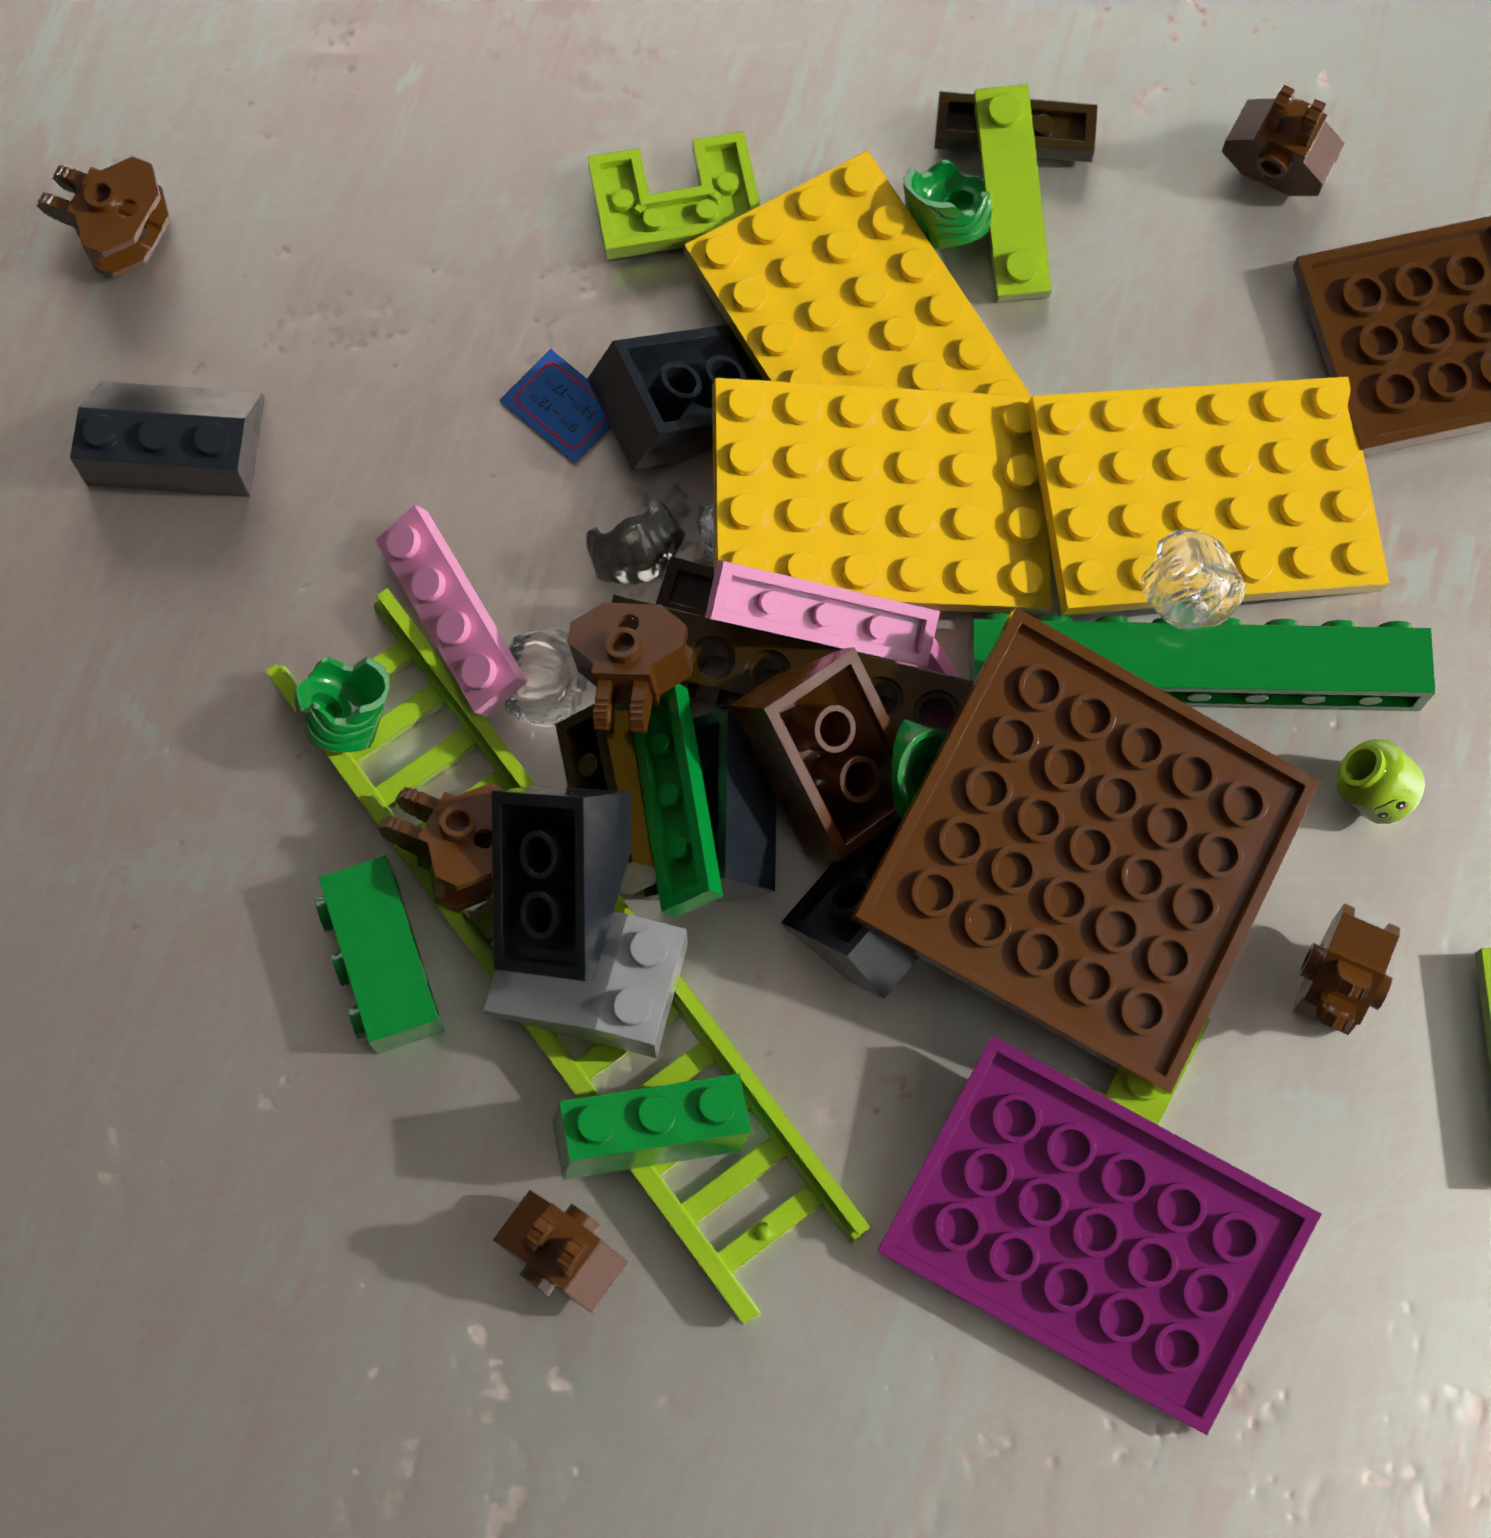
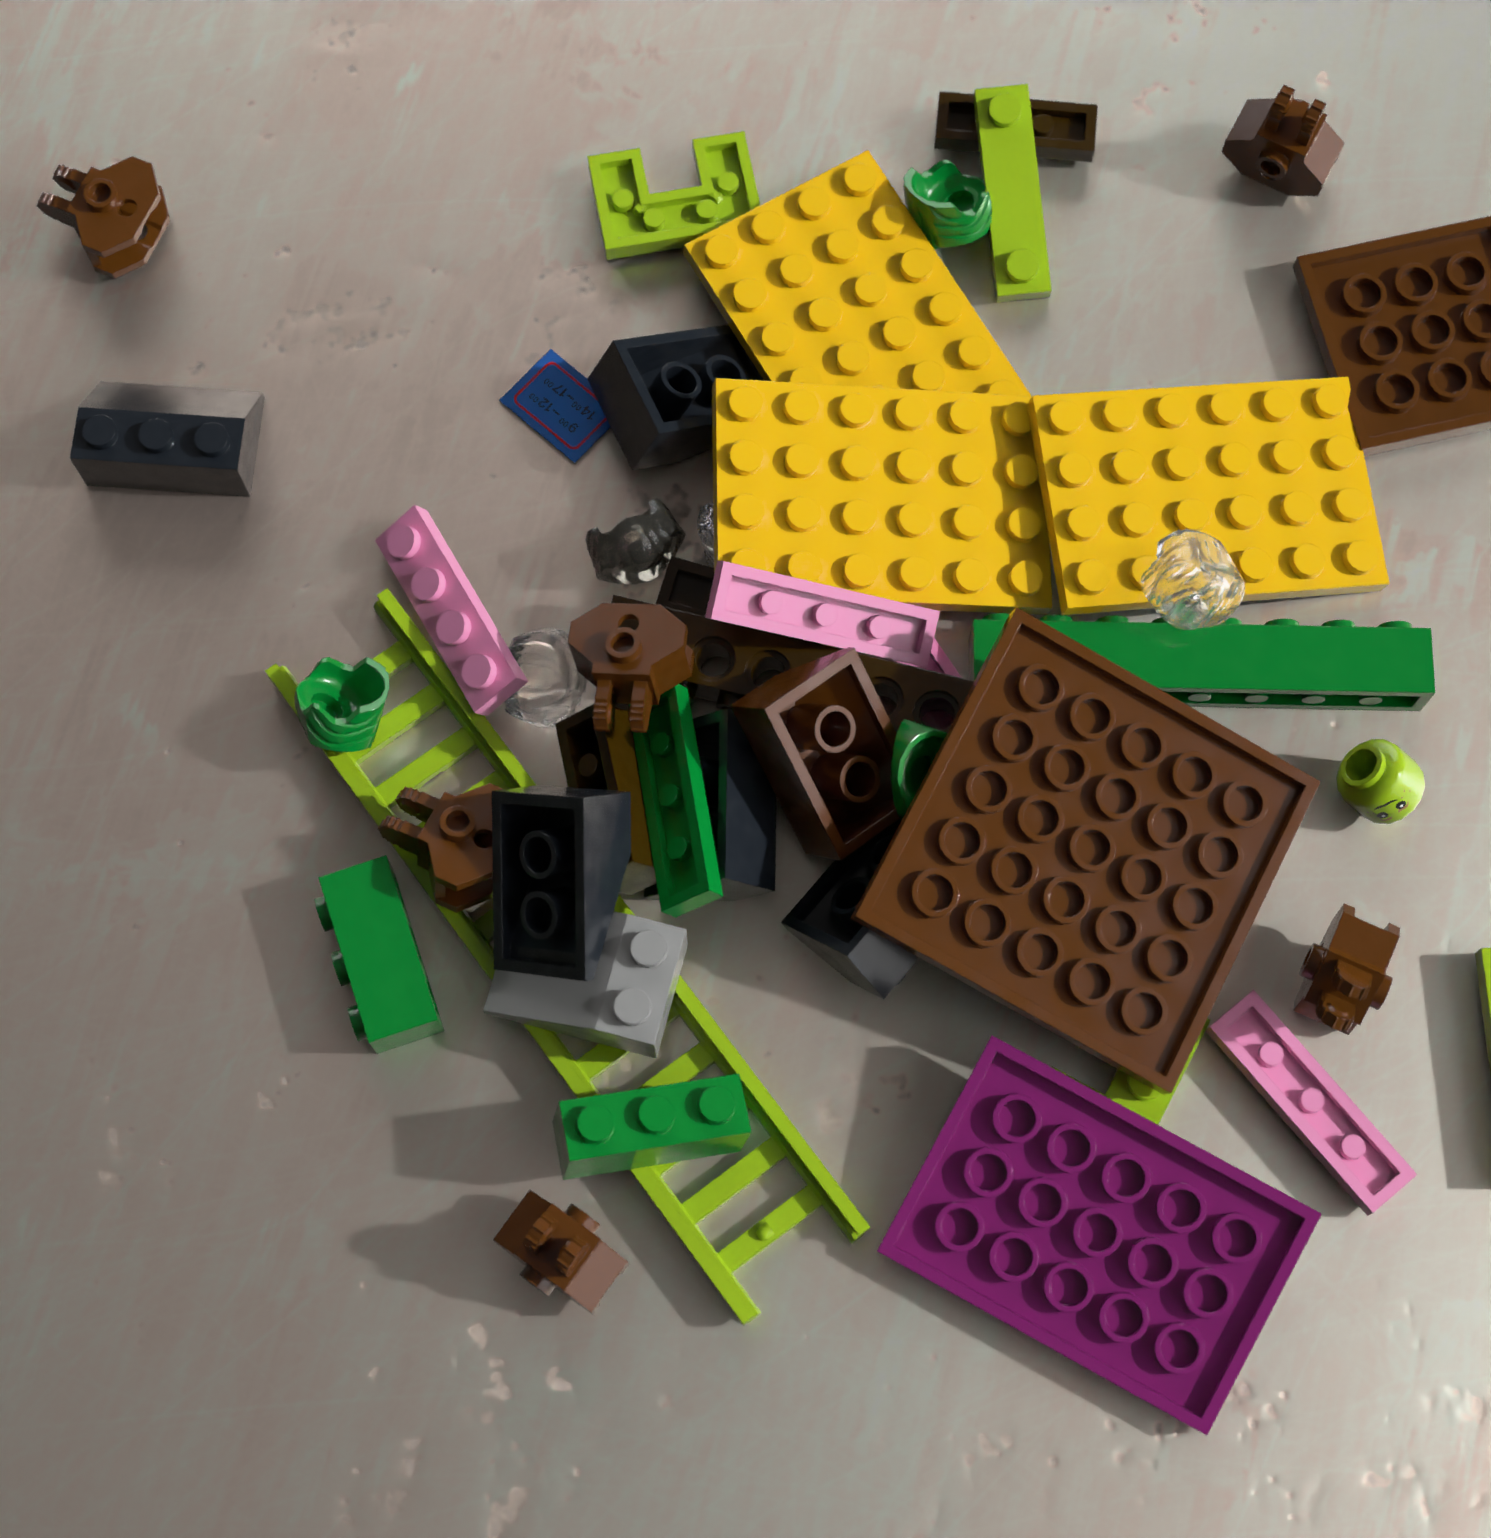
(1311, 1103): none -> bright pink plate

